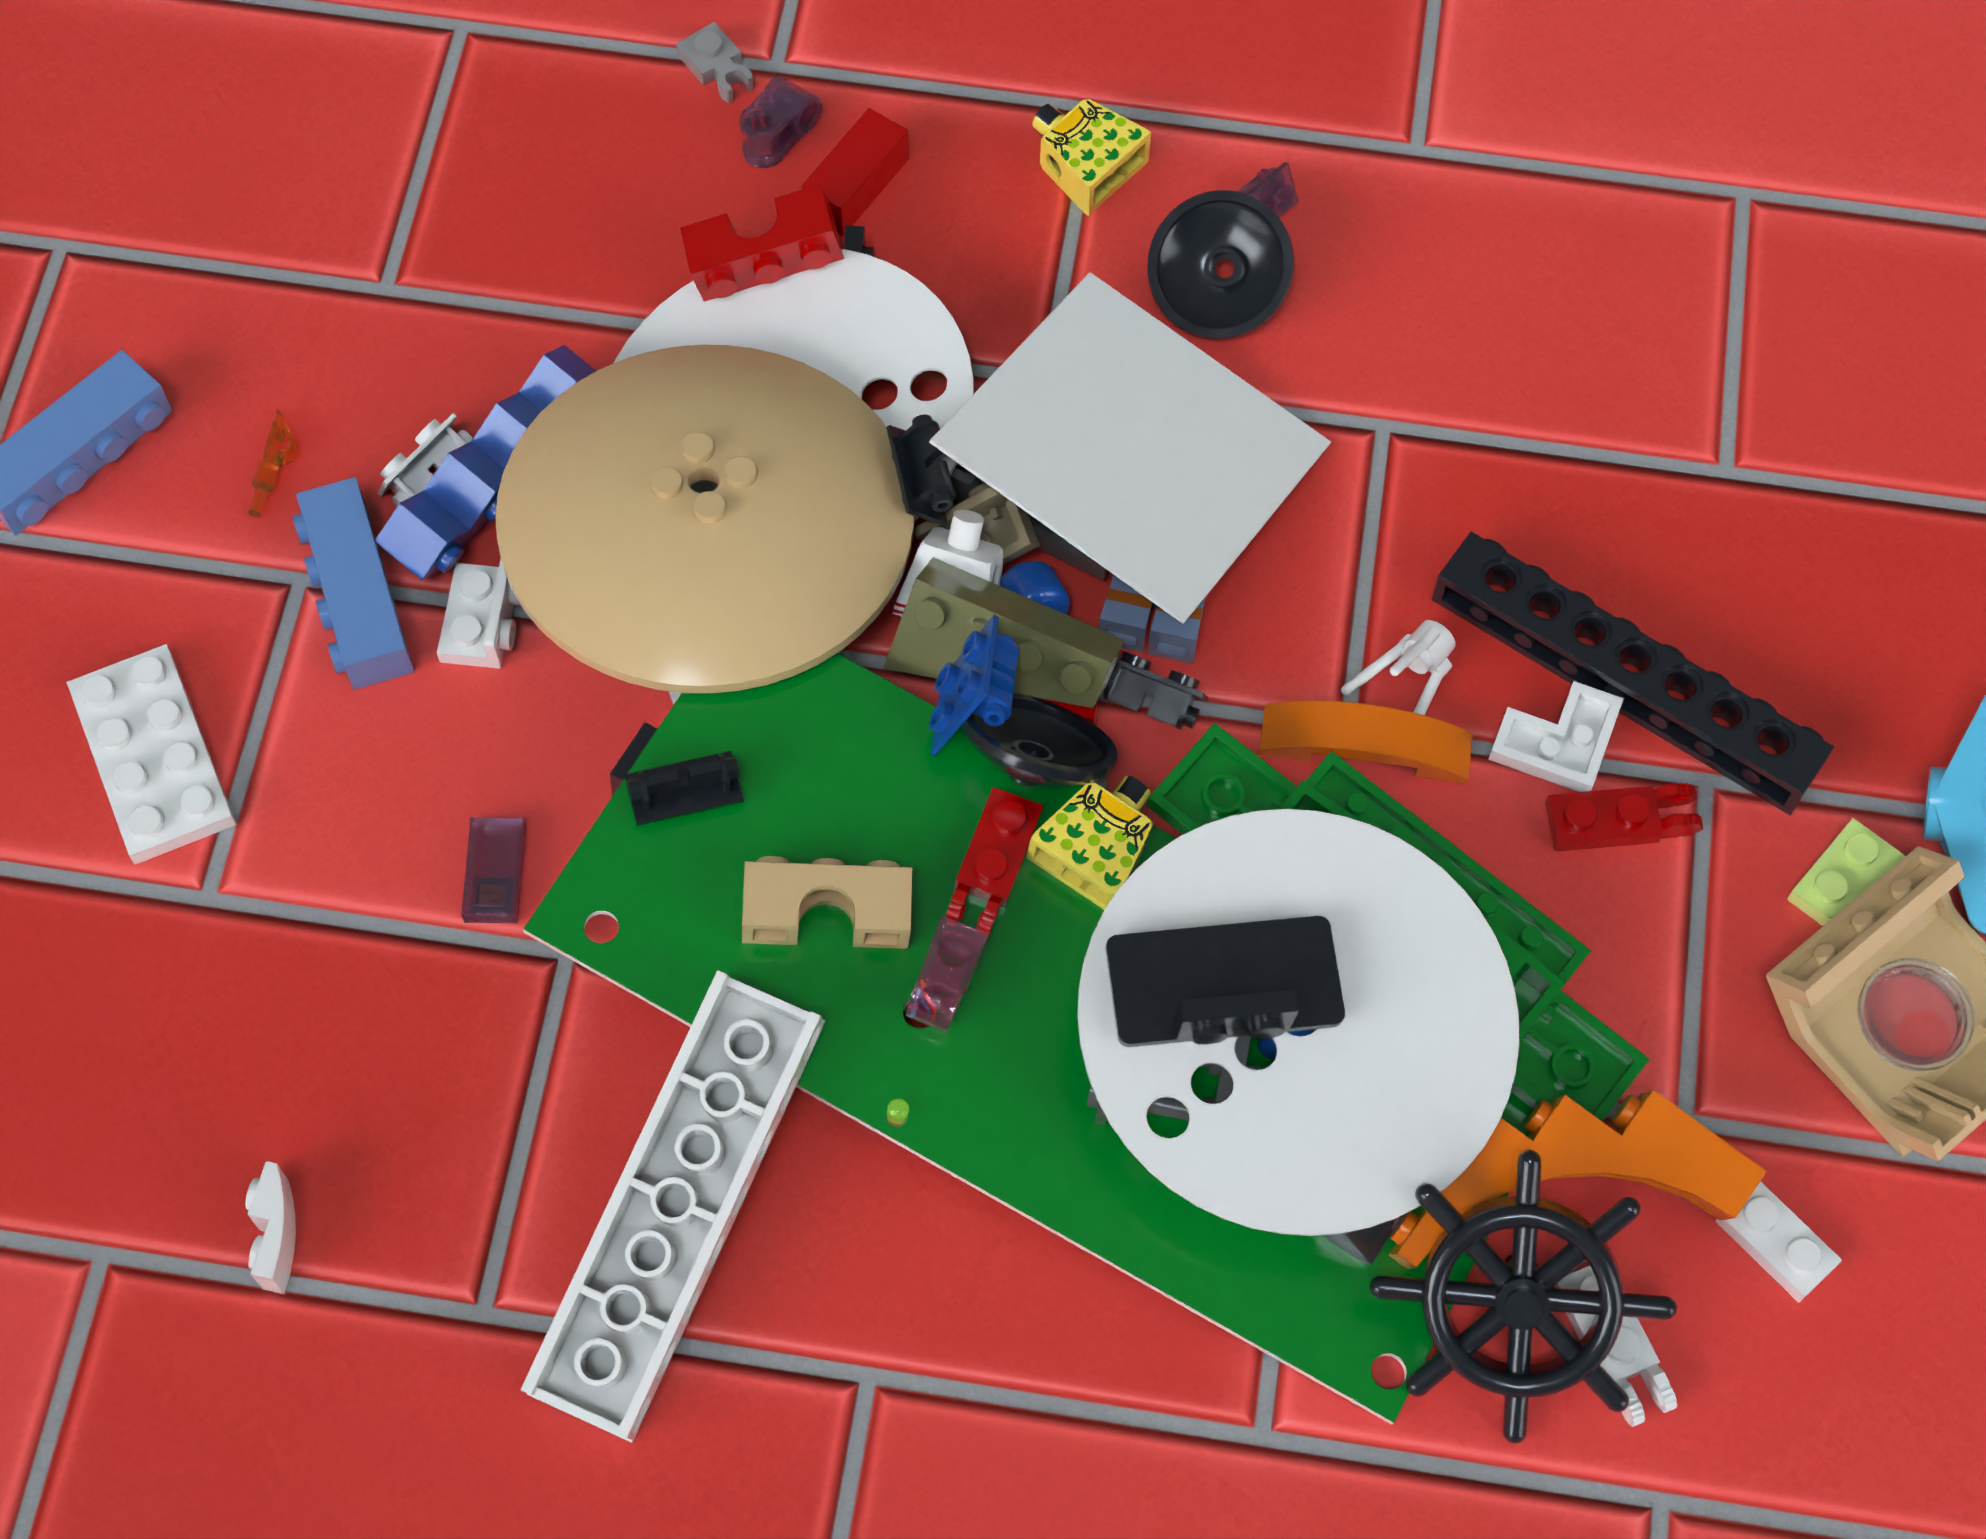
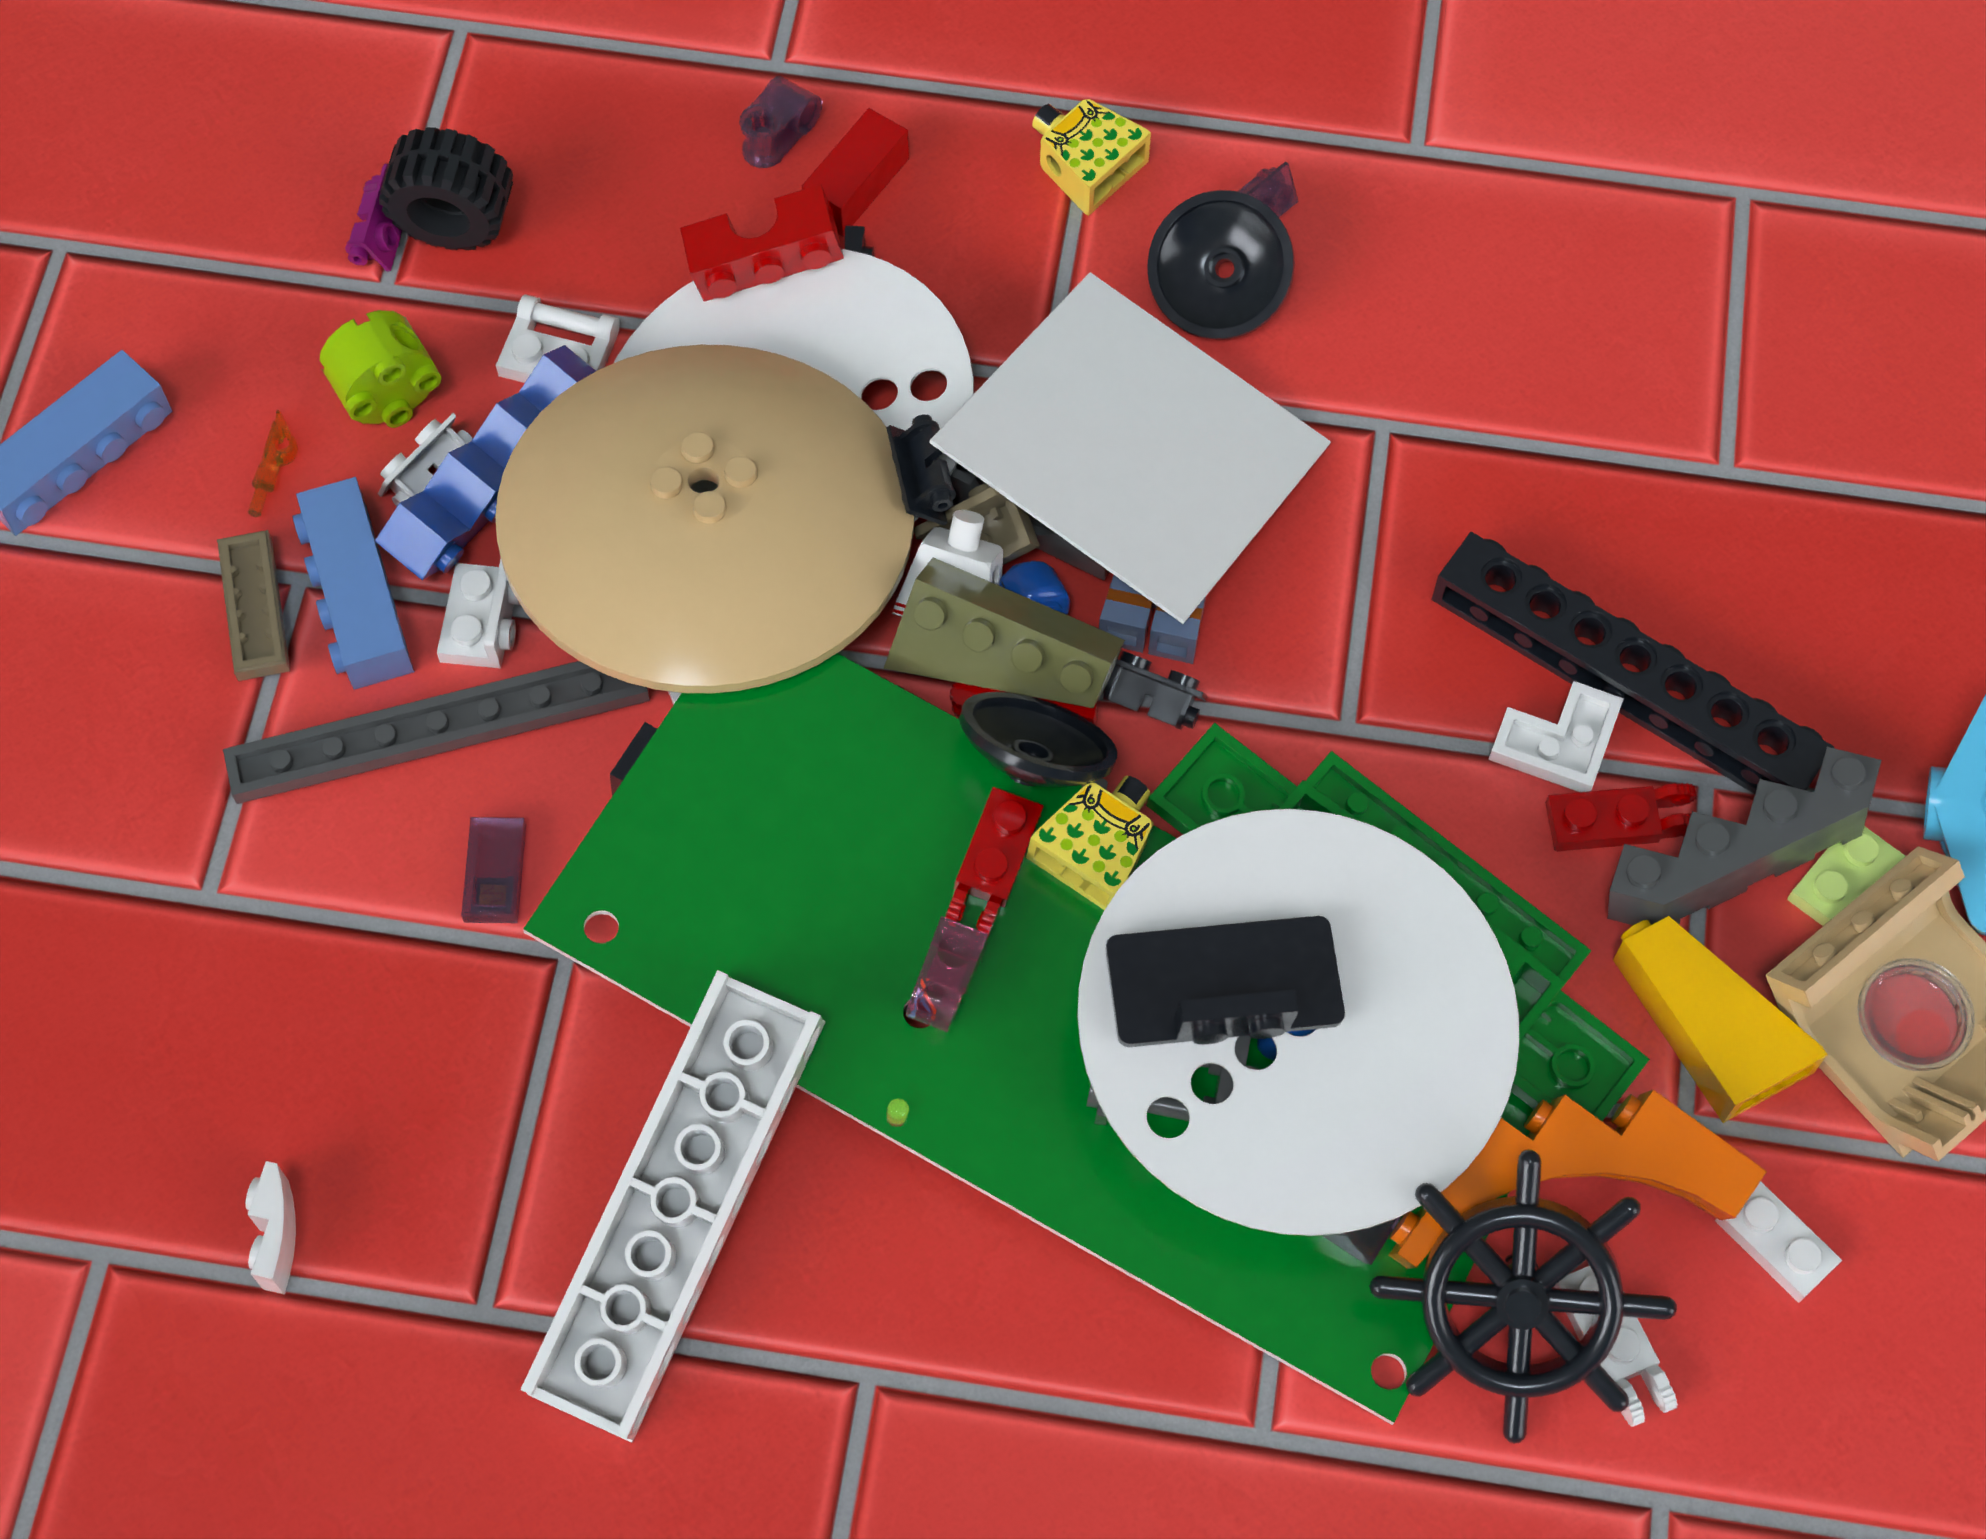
(150, 754): white plate -> none
(253, 605): none -> dark tan plate
(377, 235): none -> magenta hinge
(379, 369): none -> lime brick
(424, 729): none -> dark grey plate
(446, 189): none -> black tyre
(526, 347): none -> white plate
(684, 788): black hinge -> none
(715, 57): light grey plate -> none
(871, 895): tan arch -> none
(975, 684): blue hinge -> none
(1367, 734): orange slope -> none
(1421, 652): white plant -> none
(1714, 1020): none -> yellow slope
(1727, 857): none -> dark grey brick

